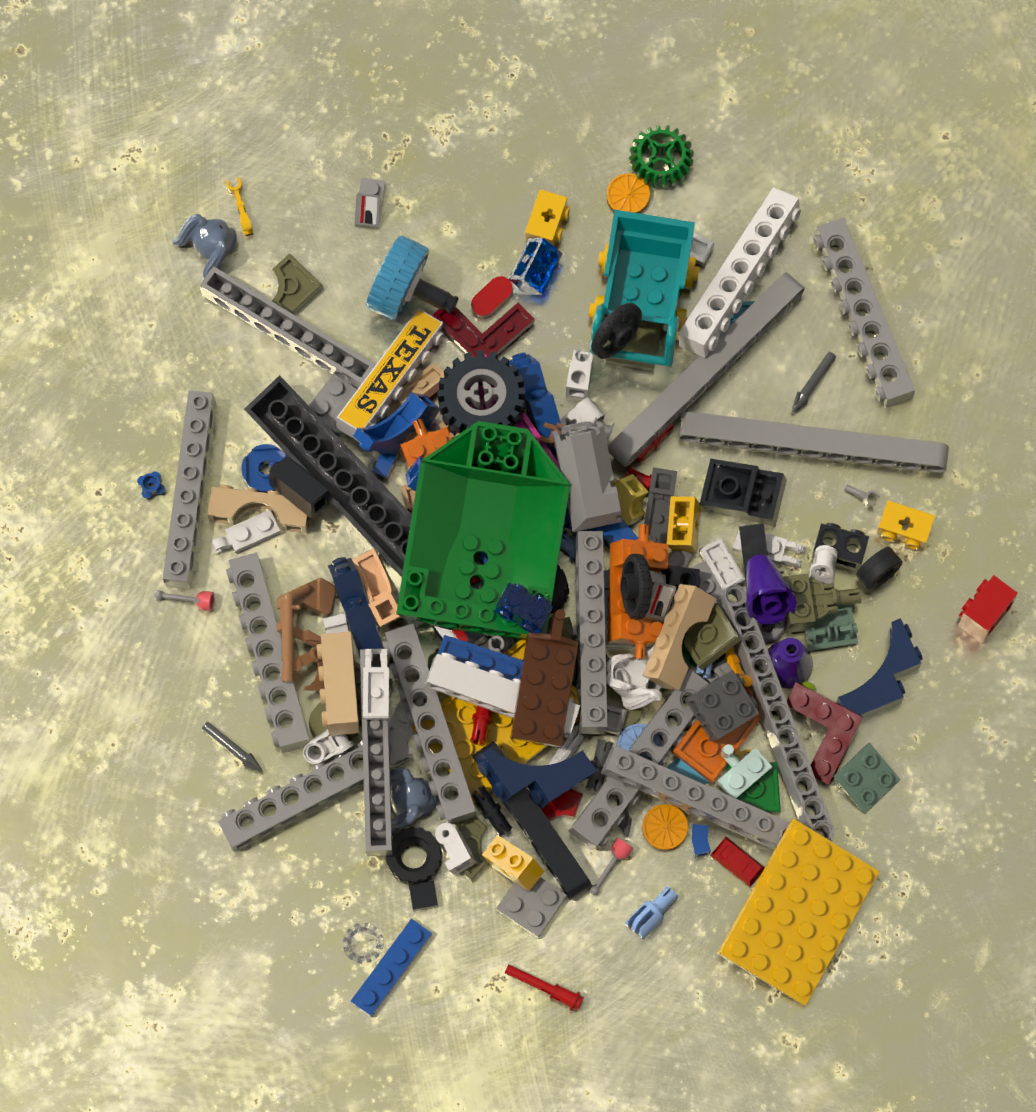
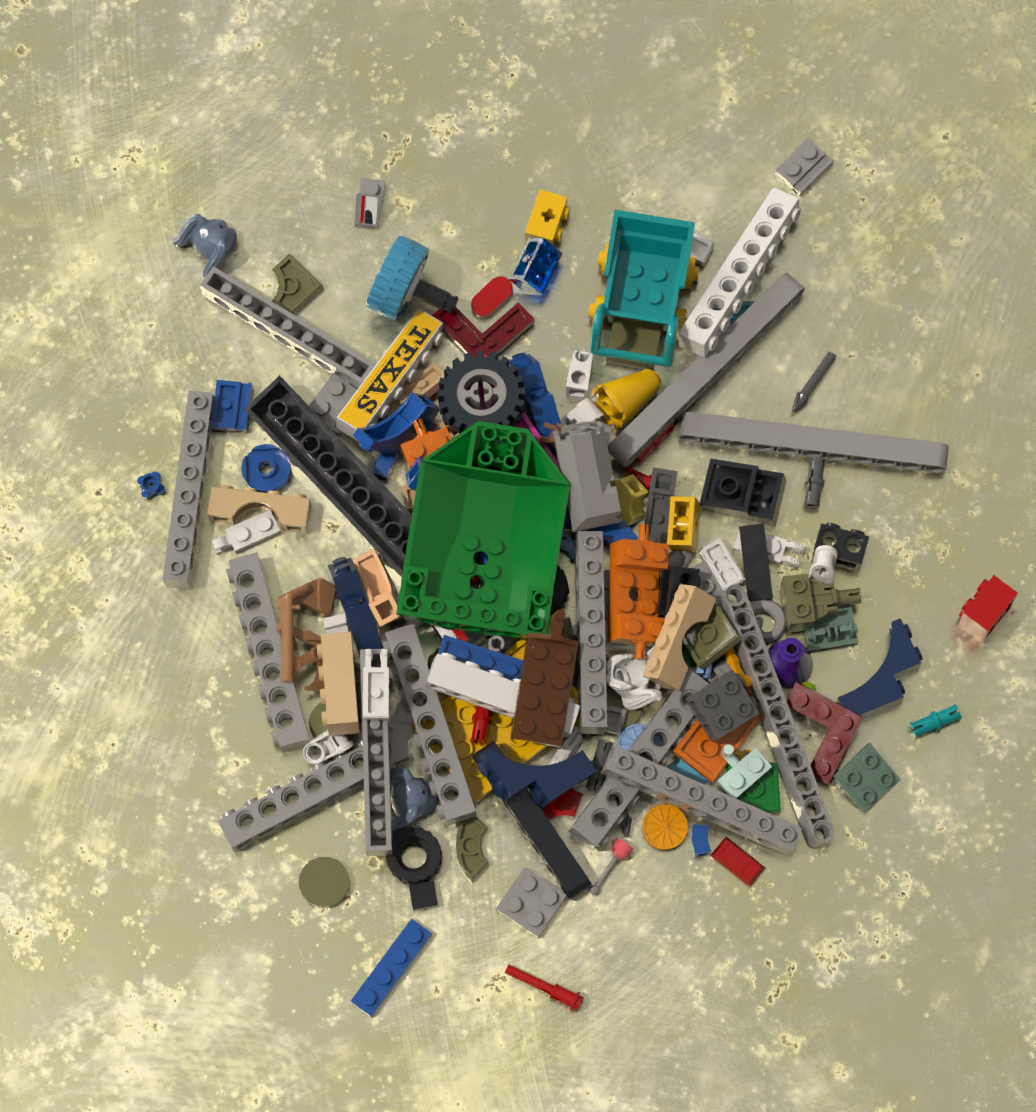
(203, 600): hinge -> none
(229, 405): none -> blue plate
(244, 219): yellow piece -> none
(247, 759): dark grey piece -> none
(298, 487): black brick -> none
(324, 882): none -> olive tile
(370, 933): clear gear -> none
(456, 847): white leg -> none
(491, 810): black pin -> none
(513, 863): yellow brick -> none
(523, 608): clear blue brick -> none
(617, 328): black wheel -> none
(626, 396): none -> yellow cone
(628, 193): light orange wheel -> none
(636, 586): black wheel -> none
(651, 142): green gear -> none
(651, 913): light blue arm -> none
(661, 597): slope -> none
(767, 591): dark purple cone -> none
(798, 912): yellow plate -> none
(804, 166): none -> light grey plate
(814, 482): none -> dark grey pin
(838, 234): light grey brick -> none
(863, 495): light grey hand -> none
(879, 568): black tyre -> none
(918, 524): yellow brick -> none
(935, 721): none -> teal pin

